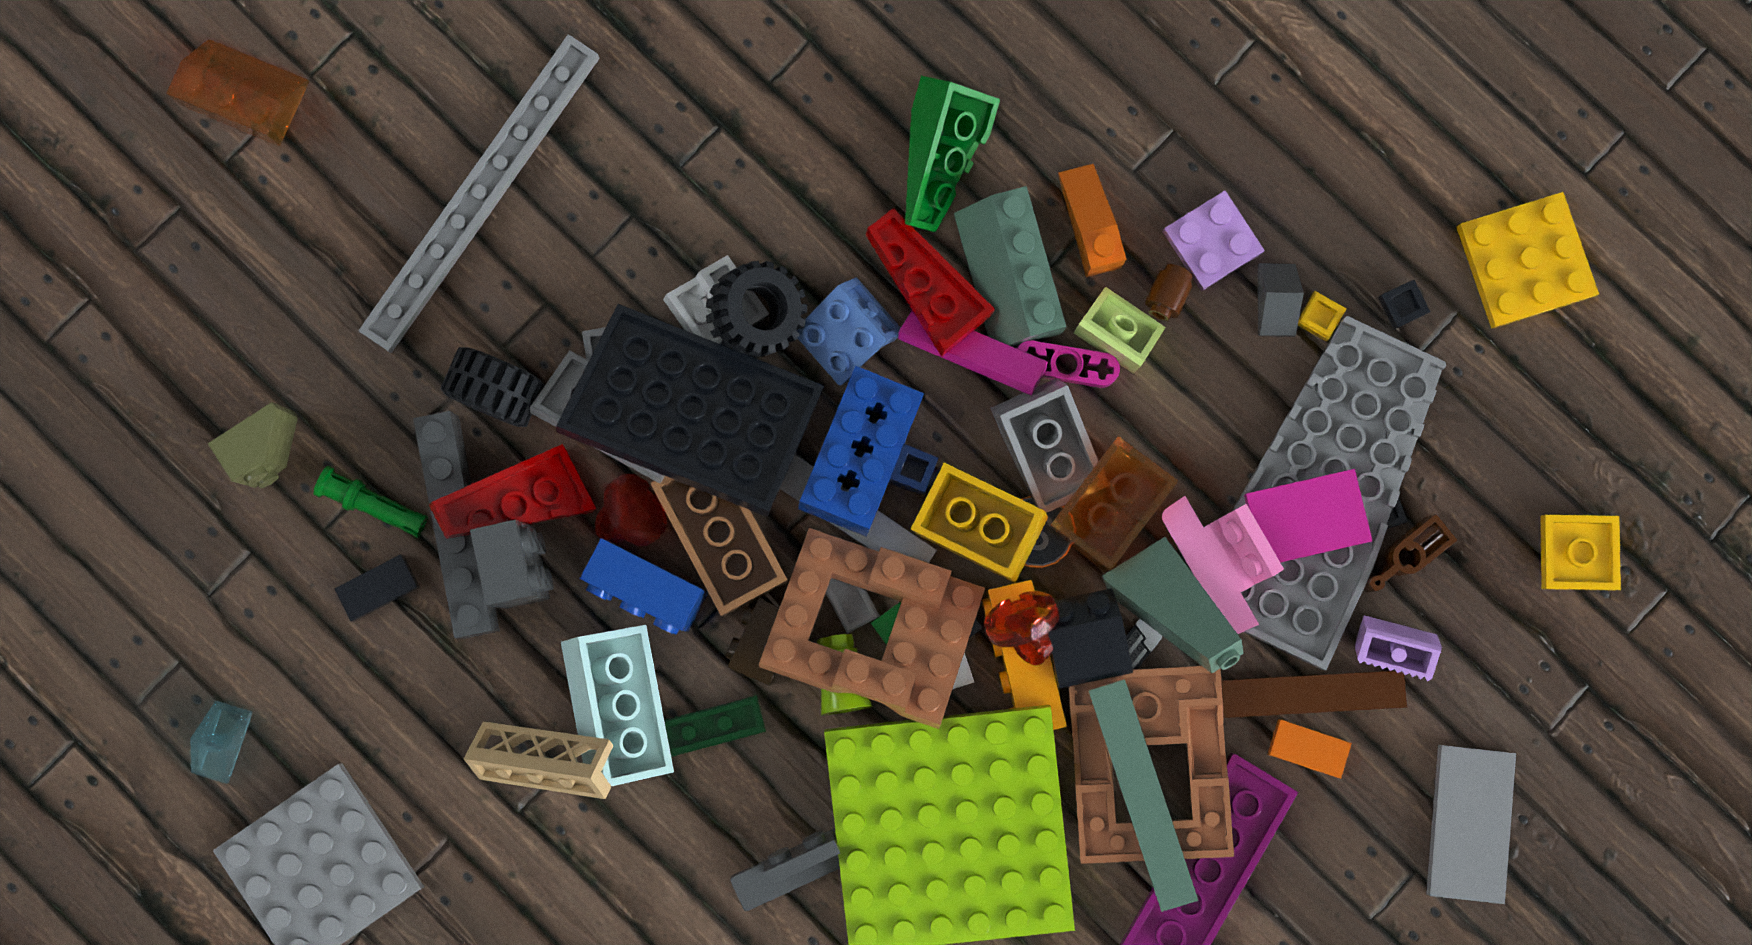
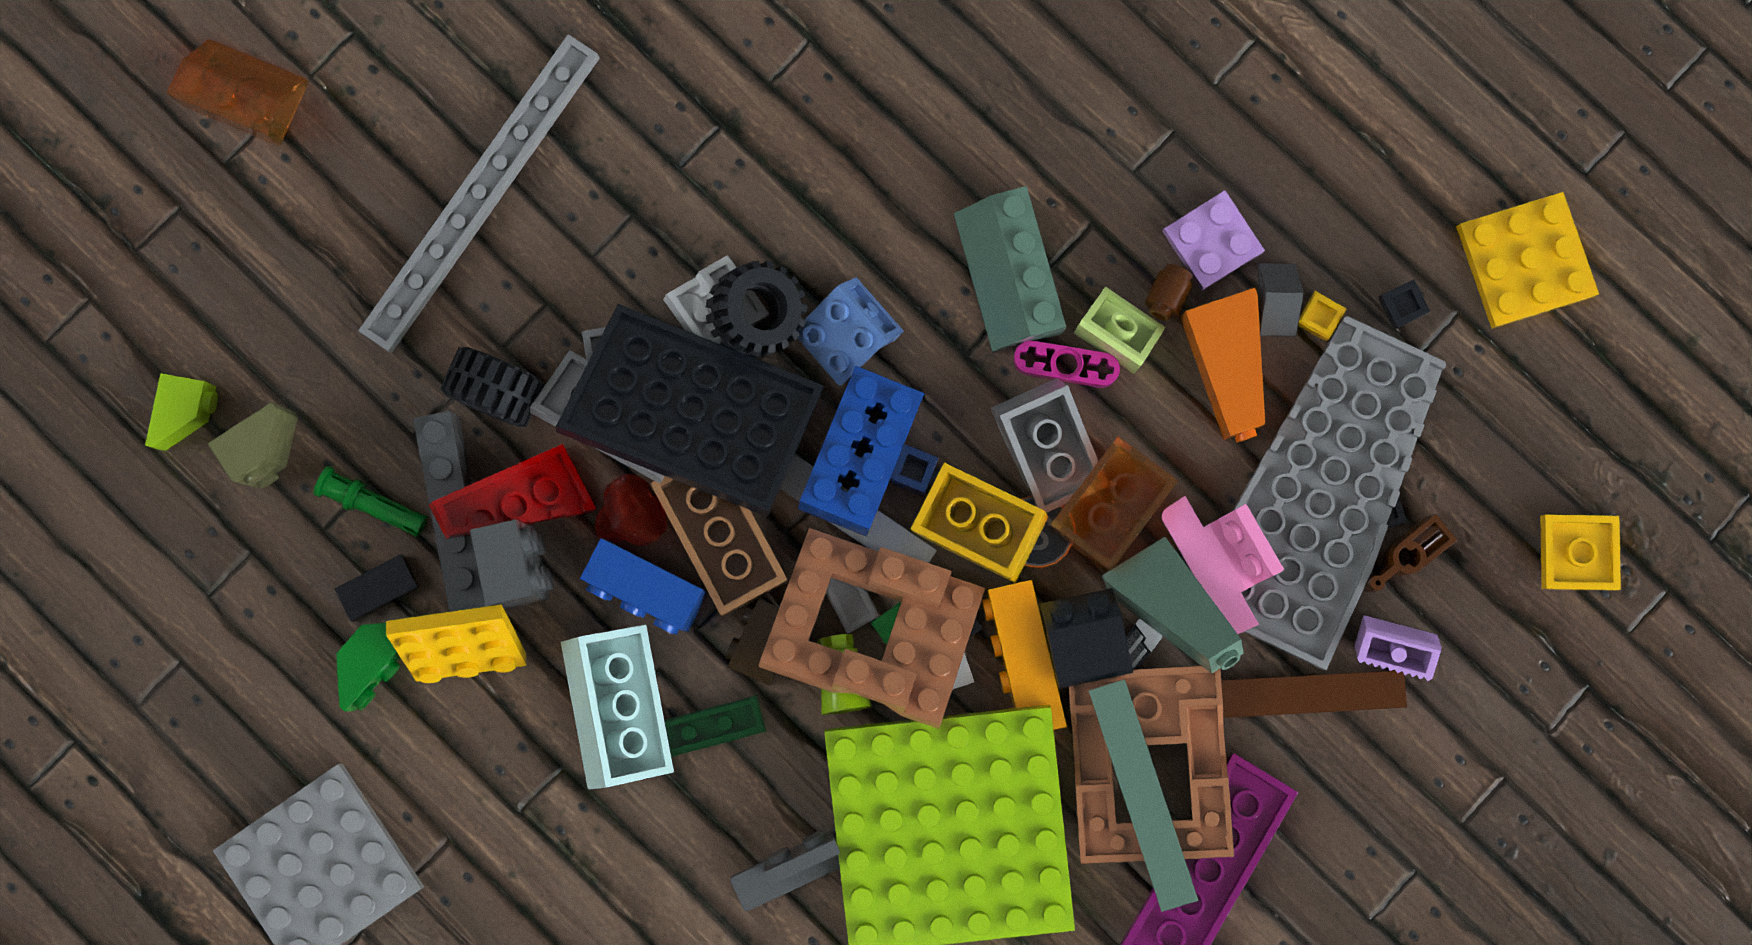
(179, 410): none -> lime slope
(218, 741): clear light blue slope -> none
(363, 664): none -> green slope
(457, 643): none -> yellow plate
(528, 770): tan fence -> none
(933, 289): red wing -> none
(944, 135): green wedge -> none
(982, 356): dark pink tile -> none
(1024, 624): clear red tile -> none
(1092, 221): orange slope -> none
(1229, 359): none -> orange slope
(1309, 748): orange tile -> none
(1311, 515): dark pink tile -> none
(1471, 824): light grey tile -> none

